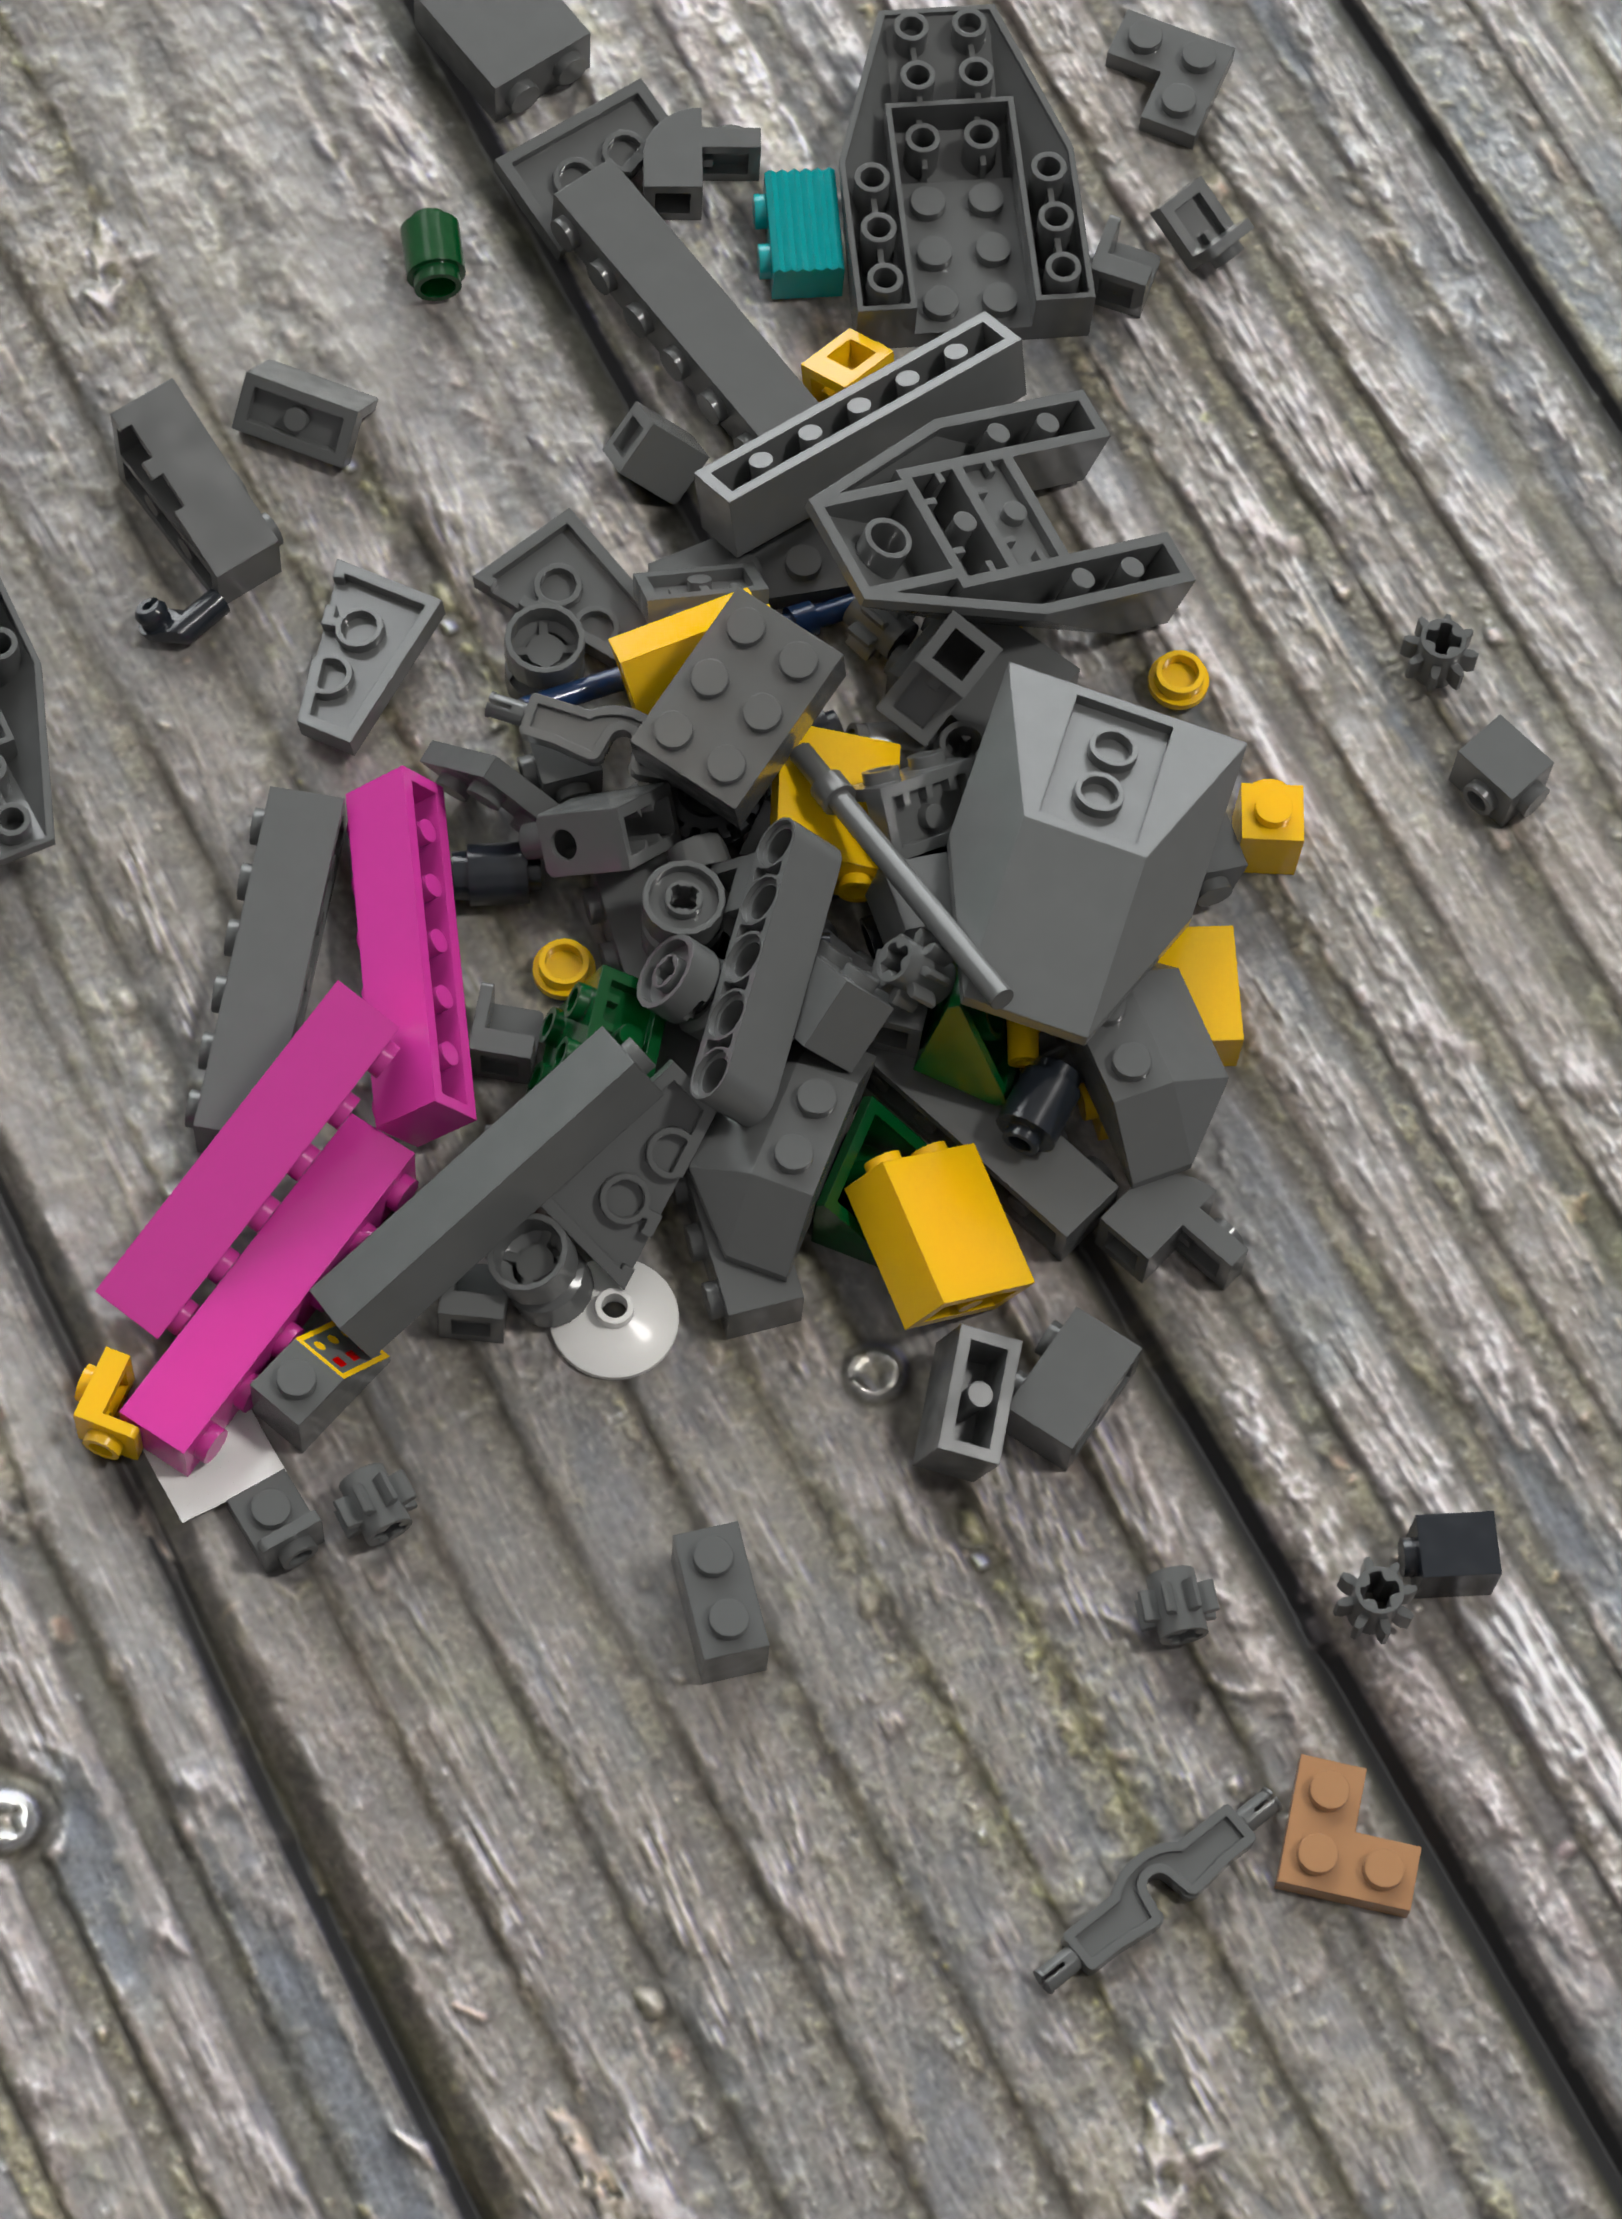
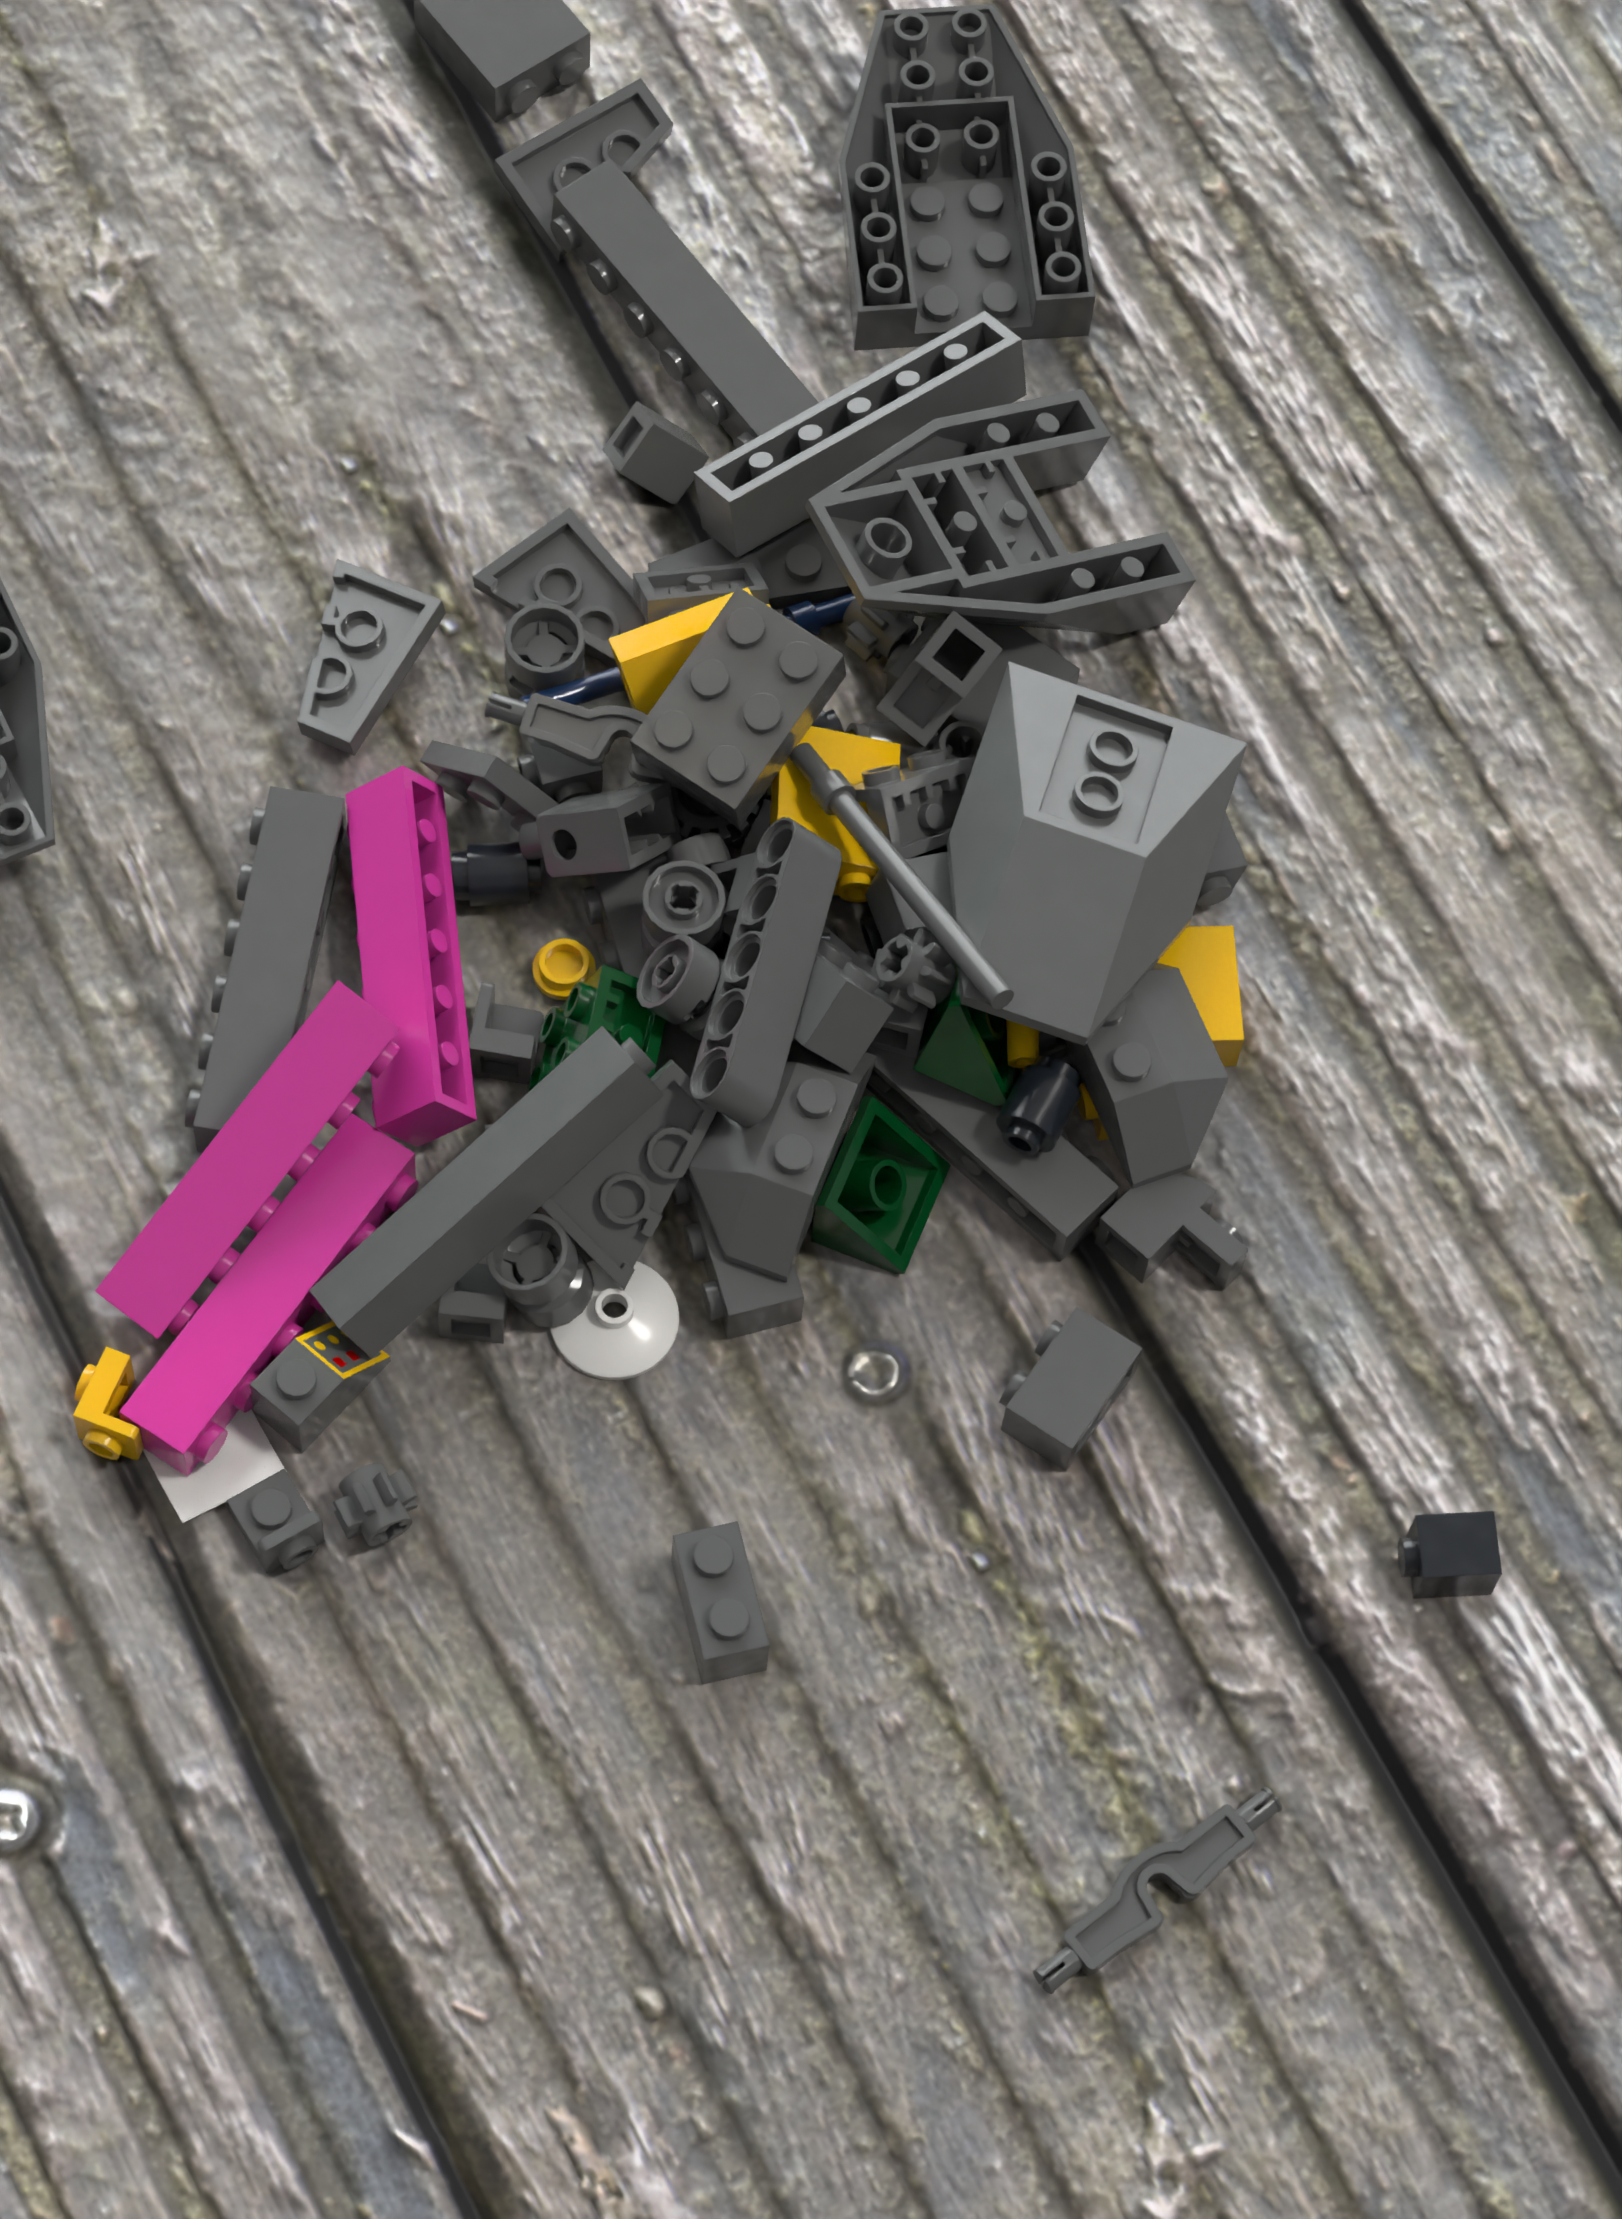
(180, 626): black arm -> none
(194, 493): dark grey wedge -> none
(302, 411): dark grey panel -> none
(433, 254): dark green brick -> none
(685, 154): dark grey brick -> none
(801, 234): teal brick -> none
(843, 363): yellow brick -> none
(938, 1233): yellow brick -> none
(967, 1403): dark grey brick -> none
(1122, 272): dark grey panel -> none
(1177, 1605): dark grey gear -> none
(1178, 680): yellow plate -> none
(1182, 67): dark grey plate -> none
(1200, 226): dark grey bracket -> none
(1270, 825): yellow brick -> none
(1328, 1857): medium nougat plate -> none
(1386, 1587): dark grey gear -> none
(1439, 653): dark grey gear -> none
(1502, 772): dark grey brick -> none

